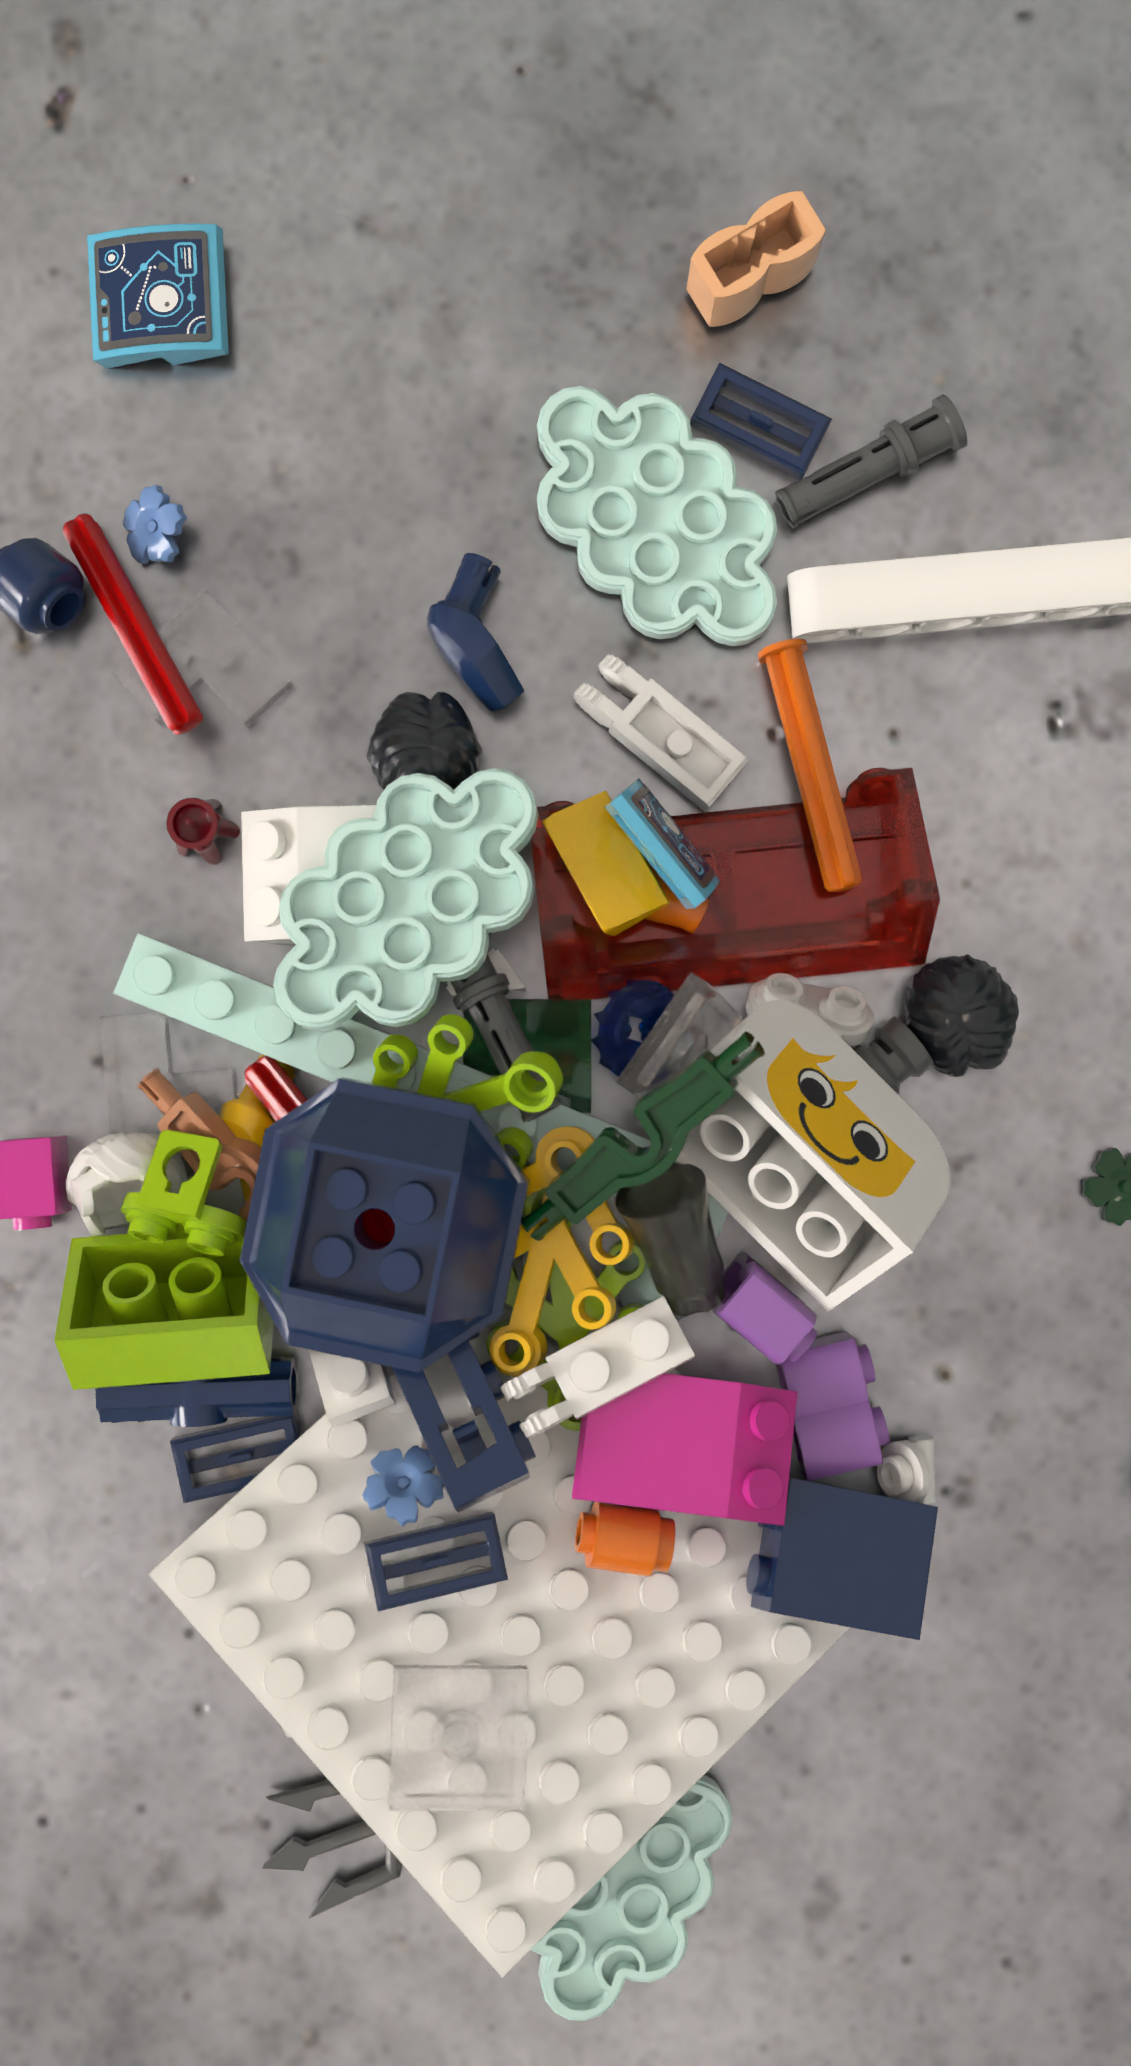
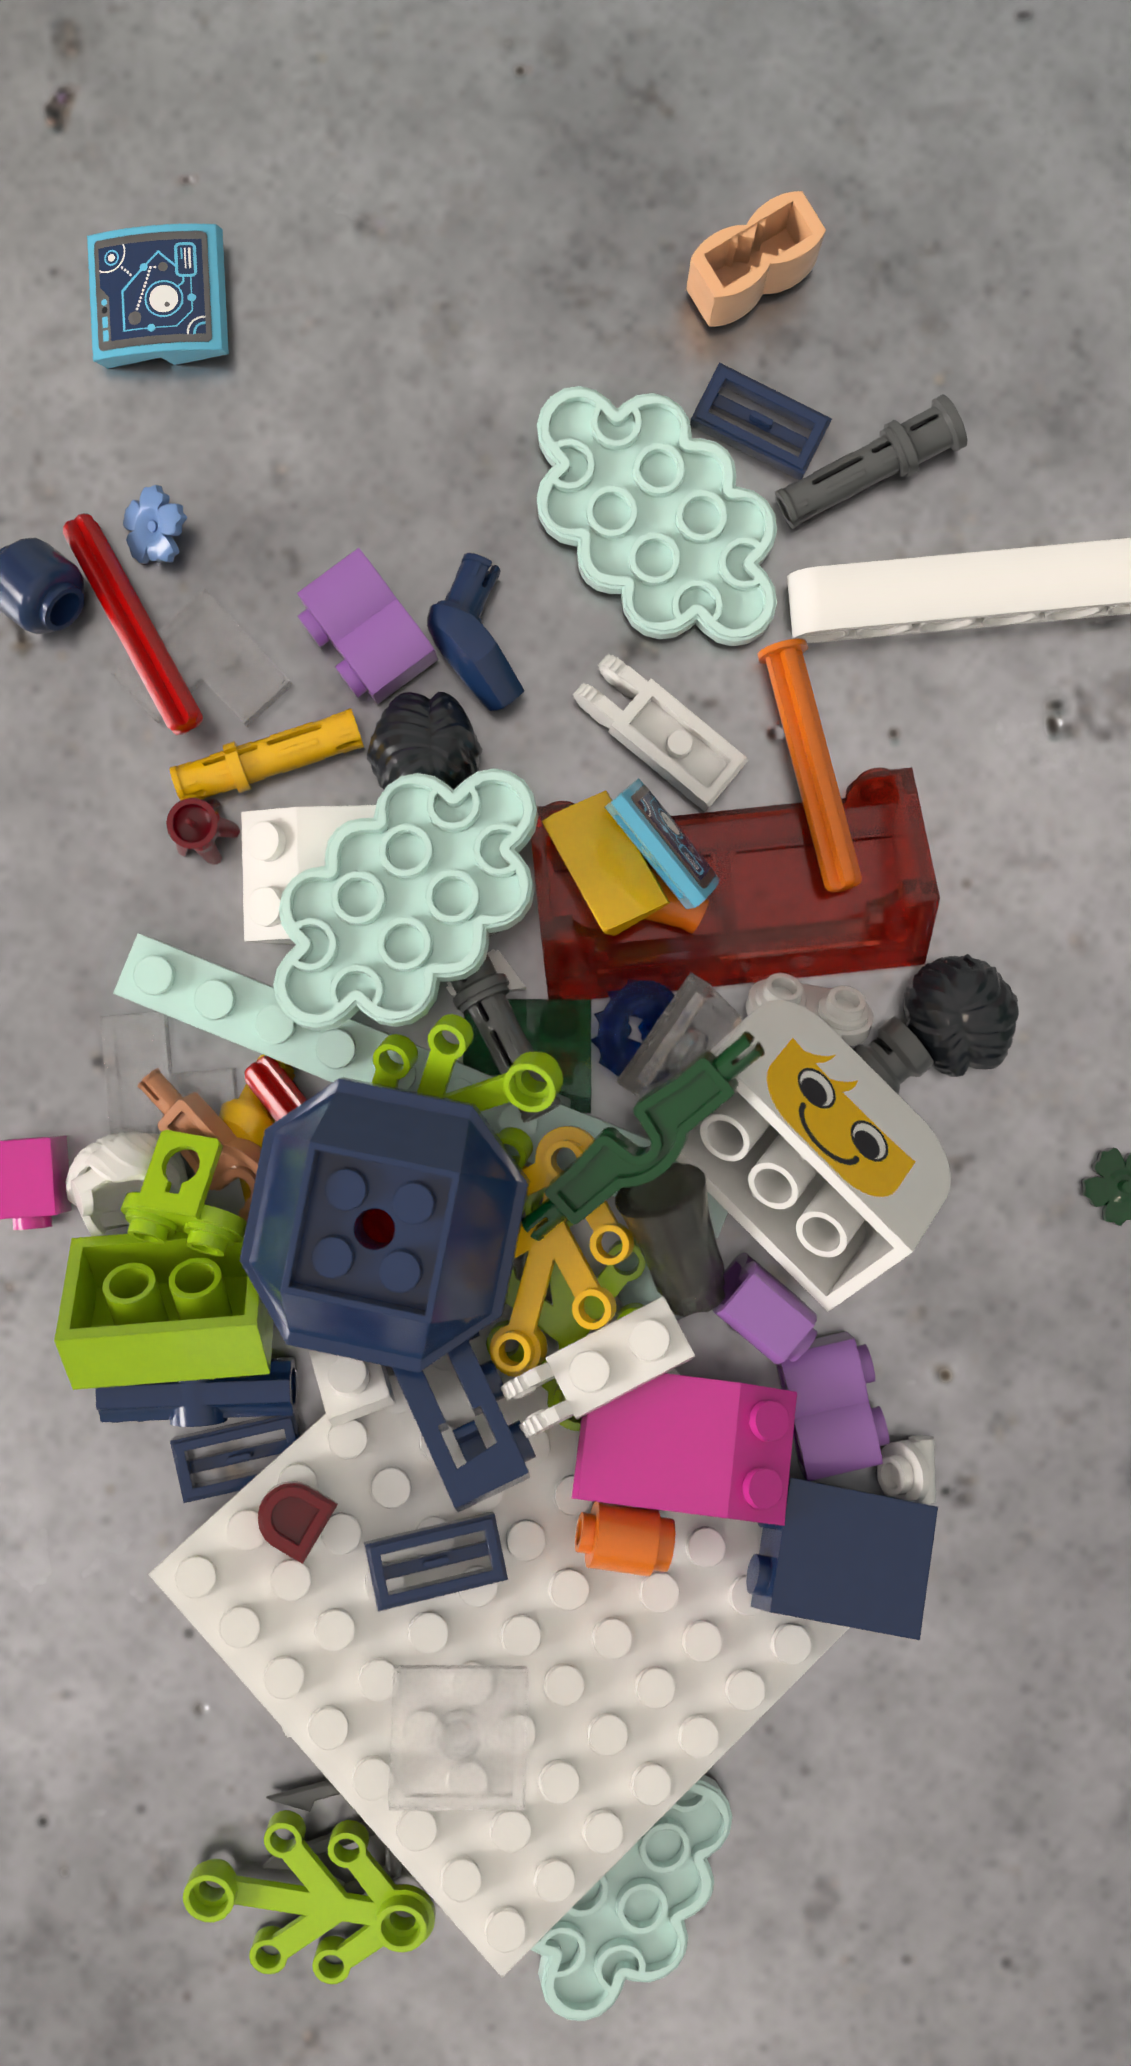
(254, 761): none -> yellow pin
(294, 1517): none -> dark red tile
(319, 1902): none -> lime plant
(366, 626): none -> medium lavender brick
(403, 1483): medium blue plant -> none

